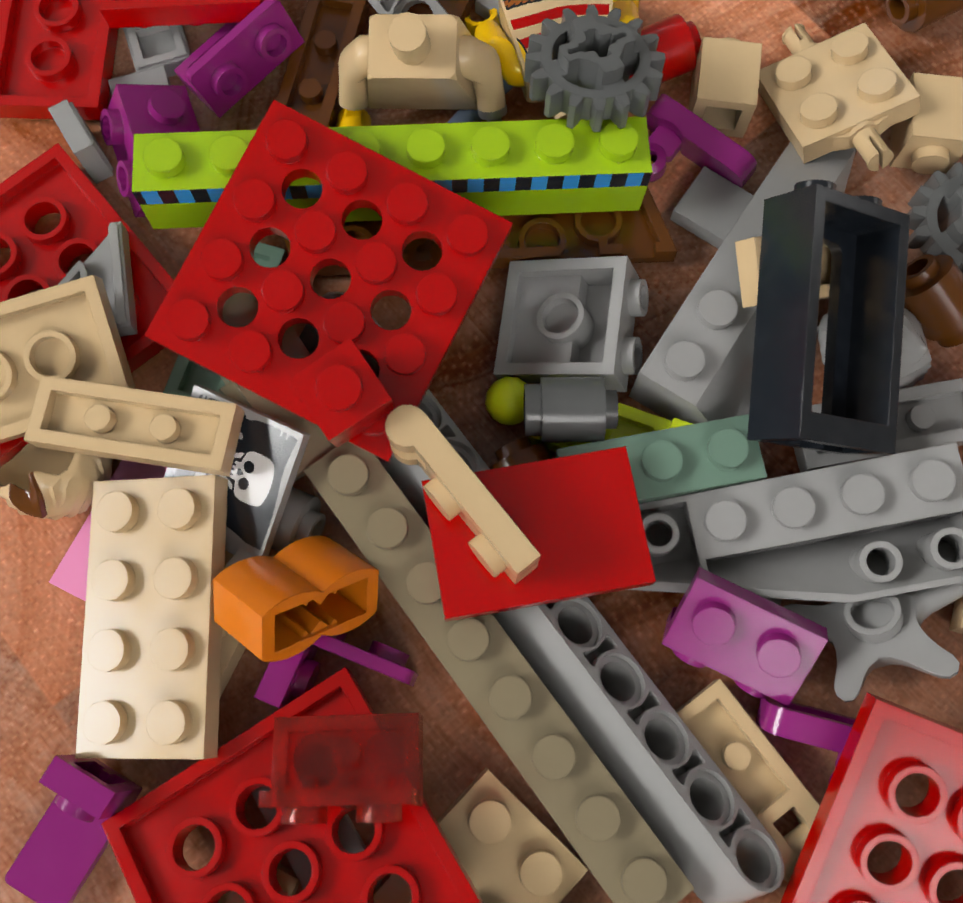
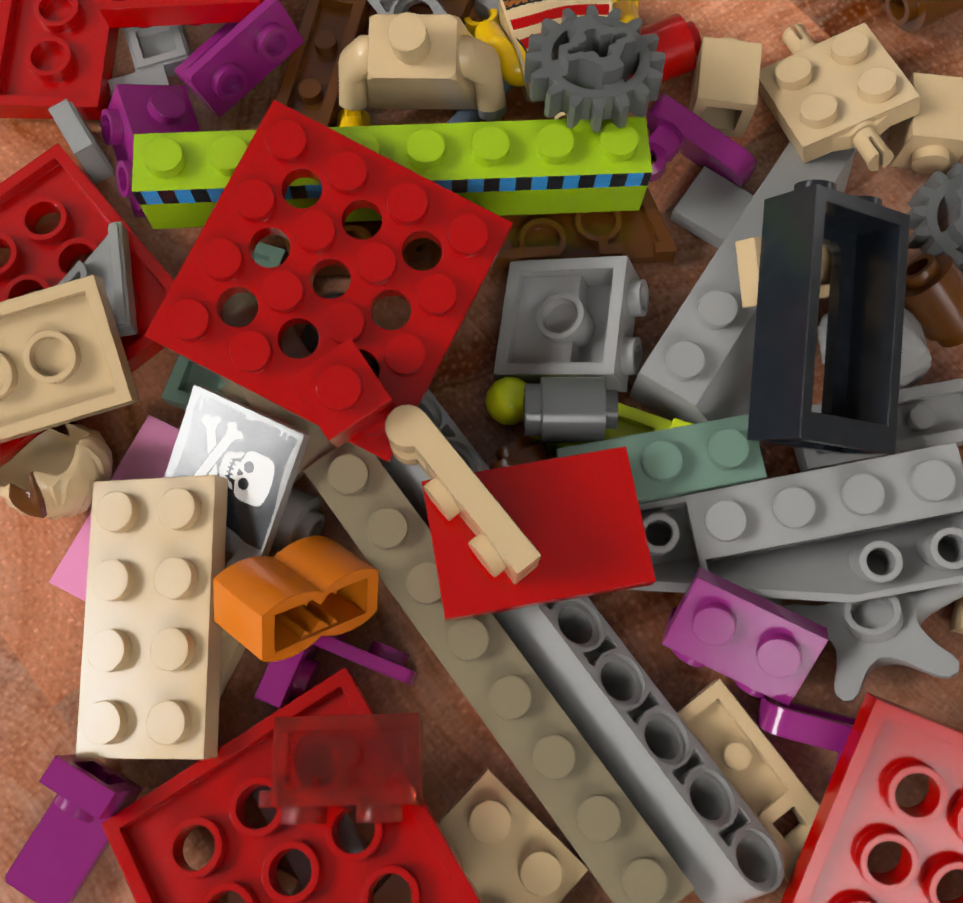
(135, 425): tan plate -> none

